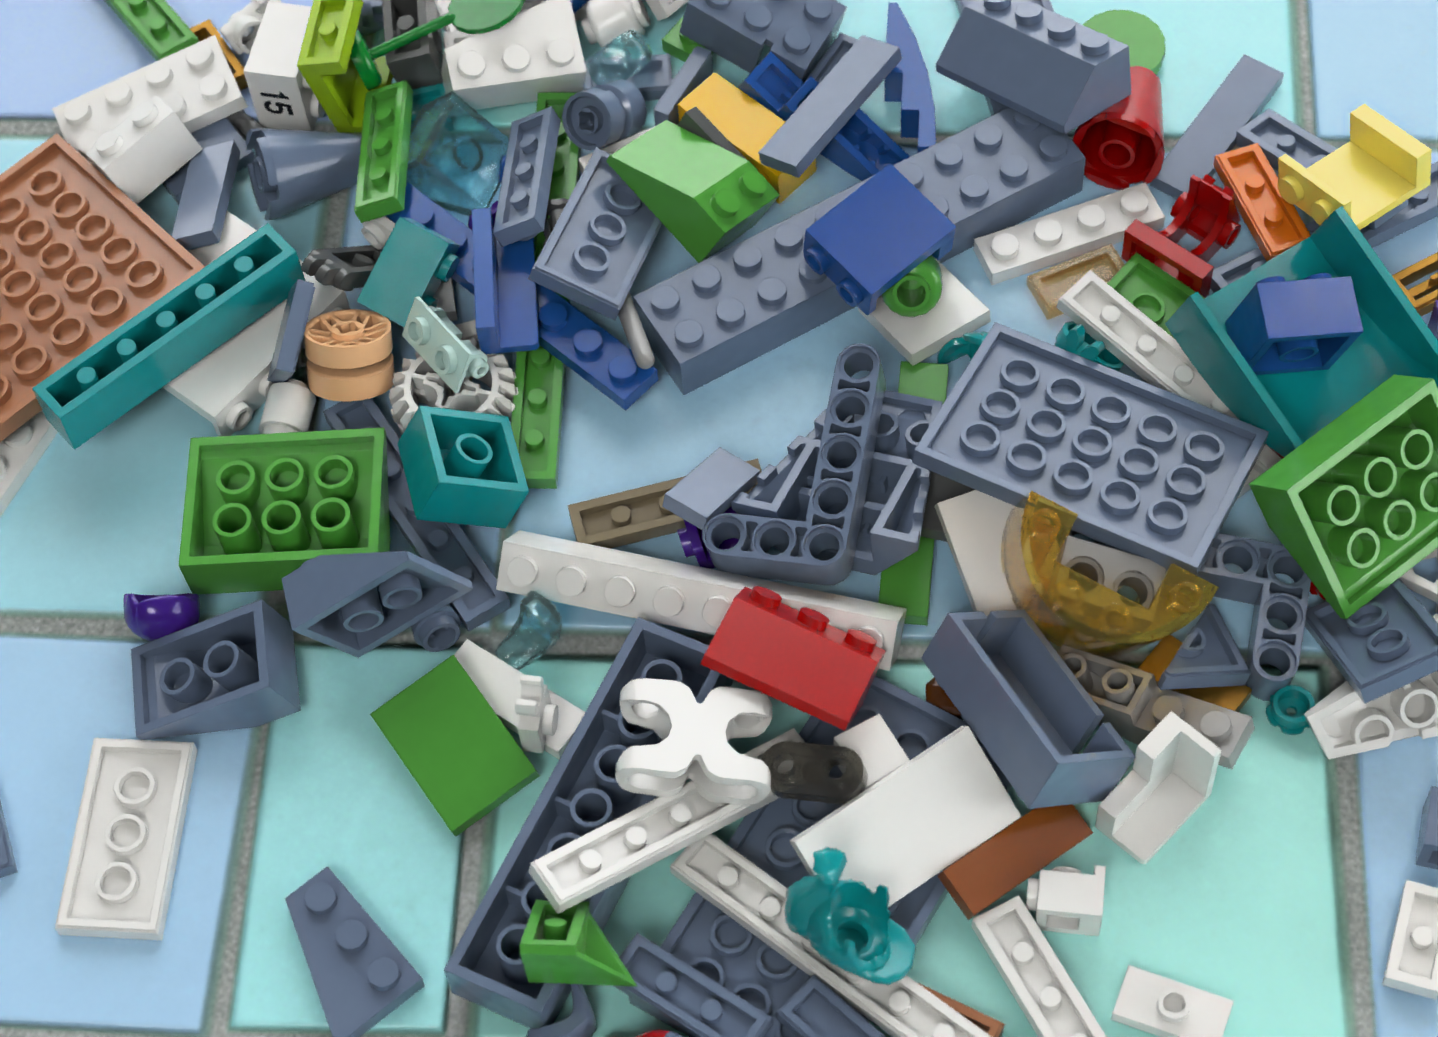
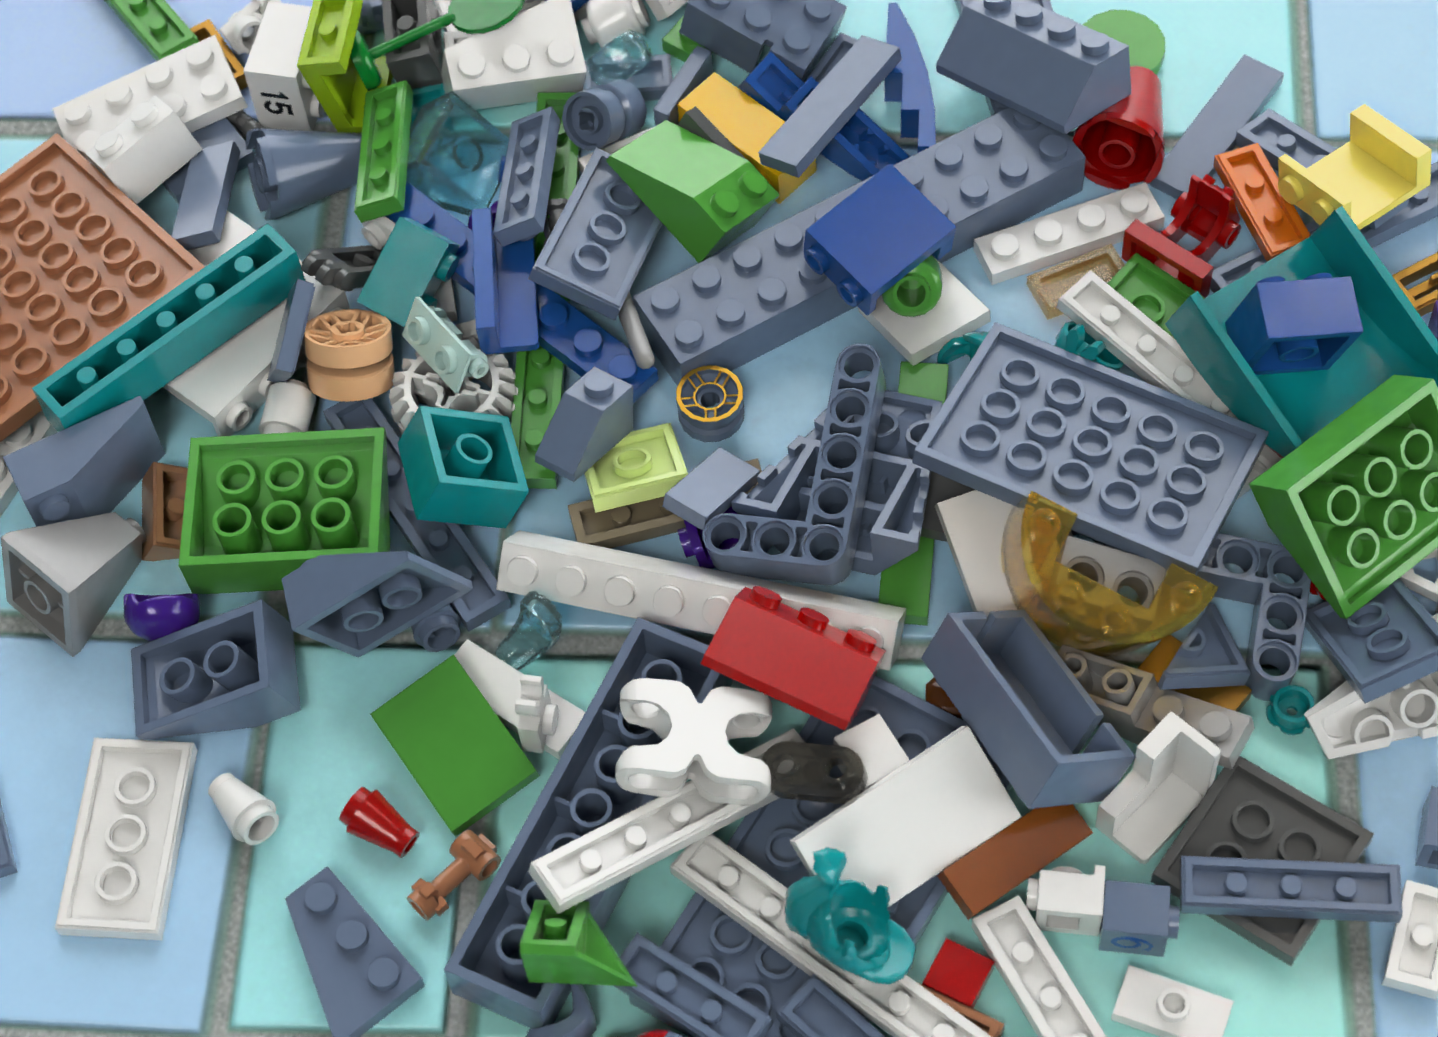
(70, 573): none -> light grey slope
(86, 465): none -> sand blue slope
(163, 511): none -> medium nougat slope
(244, 809): none -> white cone
(378, 822): none -> red cone
(472, 856): none -> nougat bar
(587, 424): none -> sand blue slope
(636, 469): none -> yellowish green tile
(702, 389): none -> sand blue wheel
(959, 973): none -> red tile
(1137, 918): none -> sand blue brick
(1263, 818): none -> dark grey plate
(1290, 889): none -> sand blue tile

